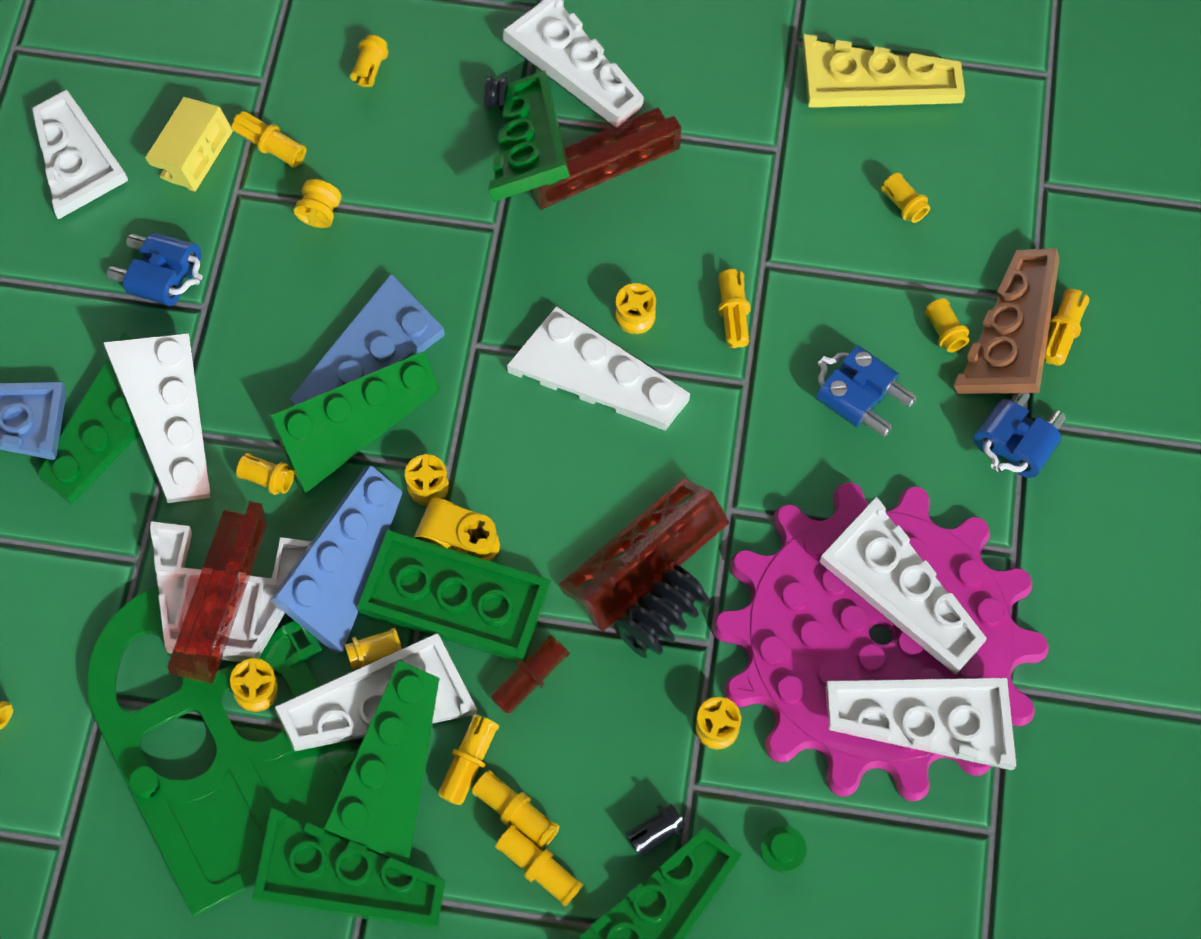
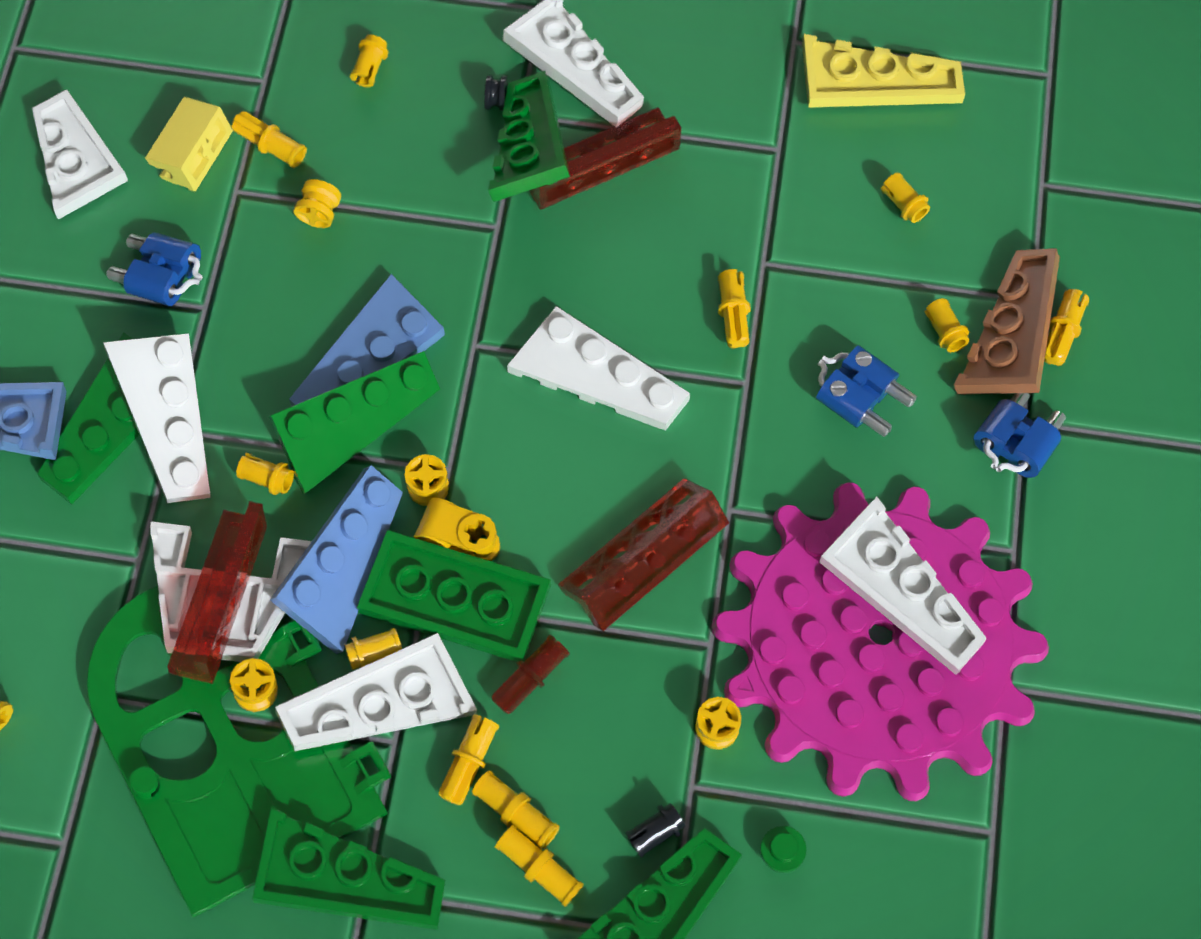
(386, 776): green wing -> none
(639, 299): yellow wheel -> none
(661, 610): black piece -> none
(931, 715): white wing -> none

